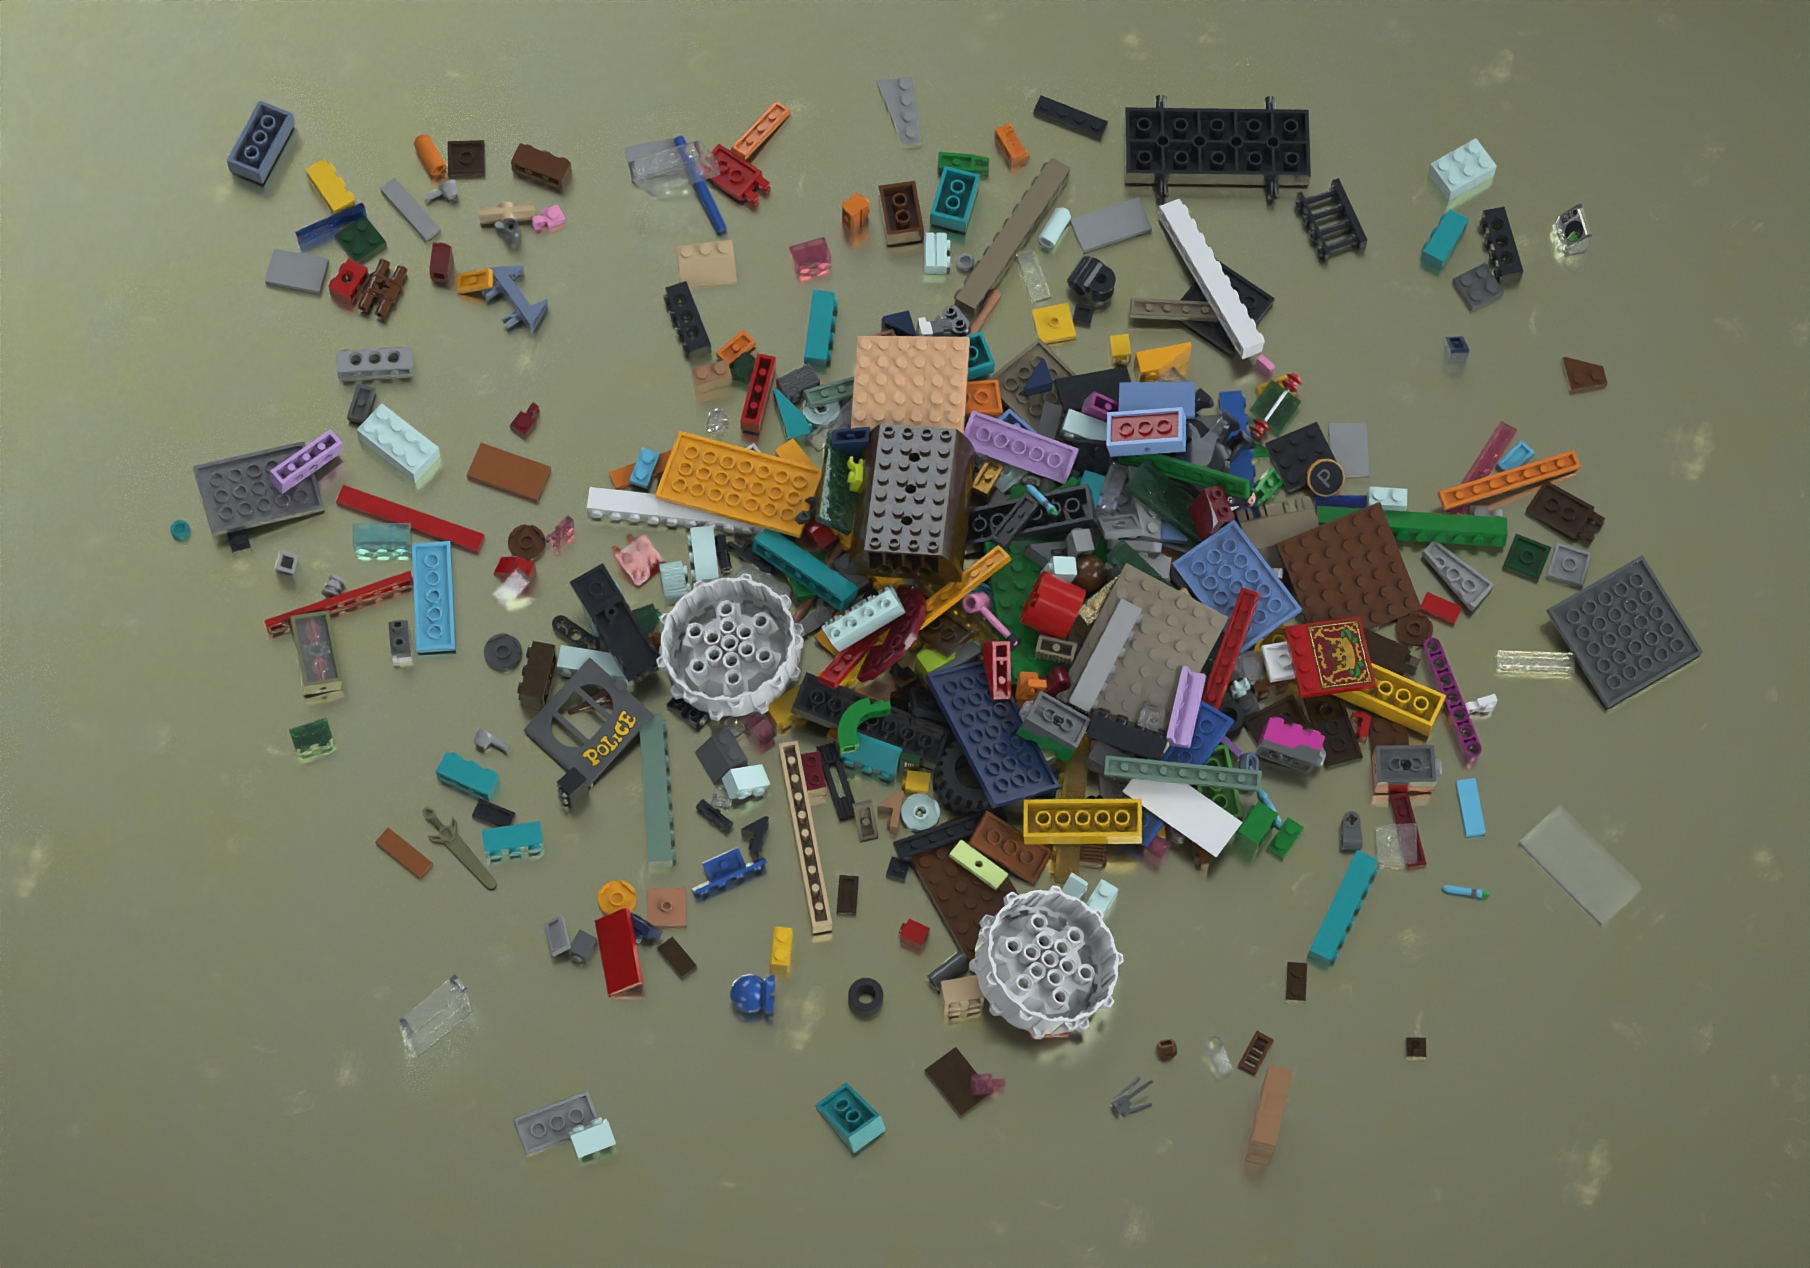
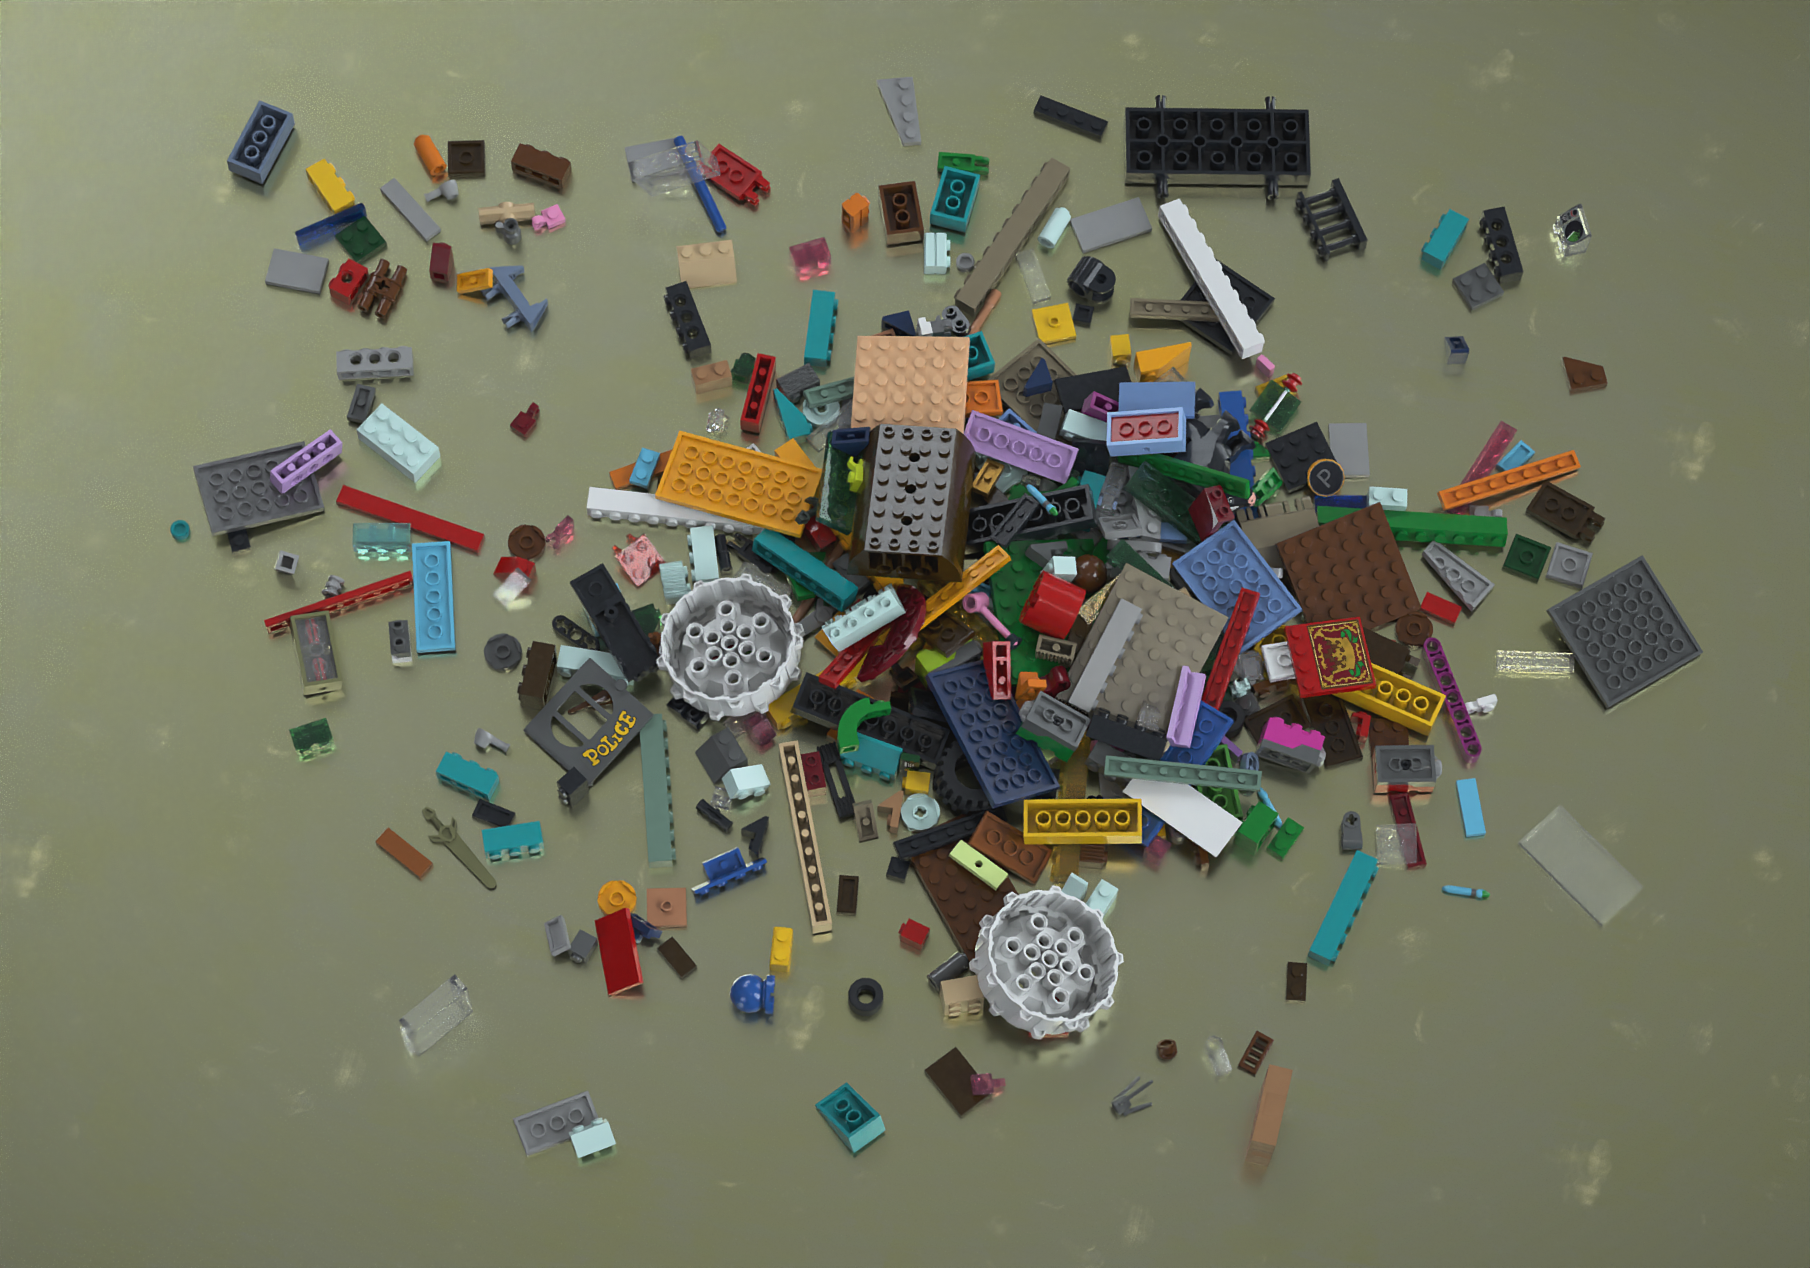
(509, 472): dark orange tile -> none
(739, 344): orange plate -> none
(760, 130): orange tile -> none
(1010, 144): orange hinge -> none
(1079, 543): light grey brick -> none
(1415, 1048): dark brown tile -> none
(1462, 169): light aqua brick -> none

